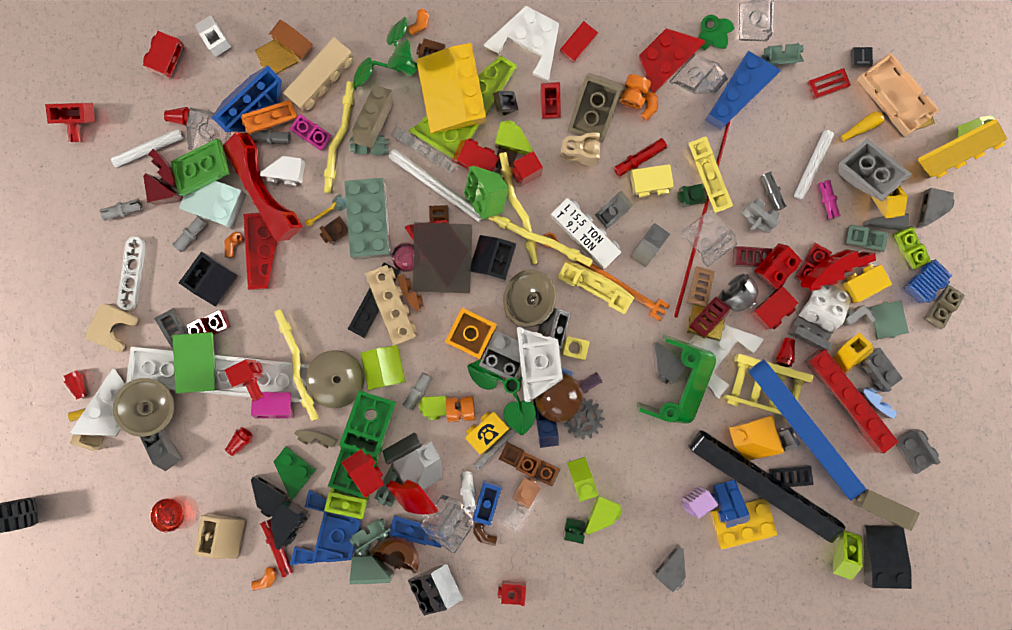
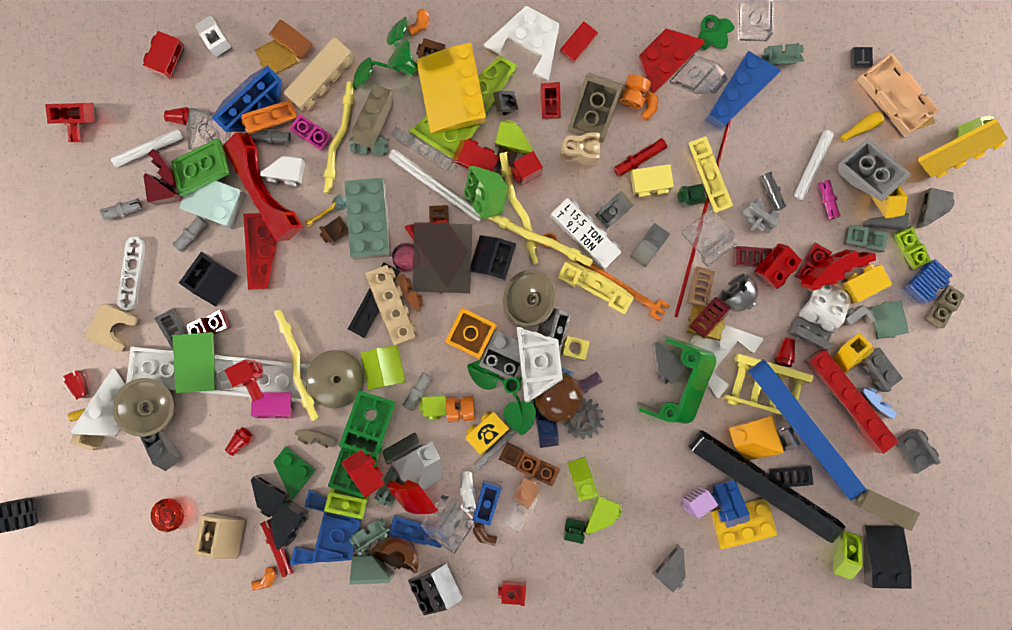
(230, 243): orange arm -> none
(775, 308): red brick -> none
(814, 89): red tile -> none

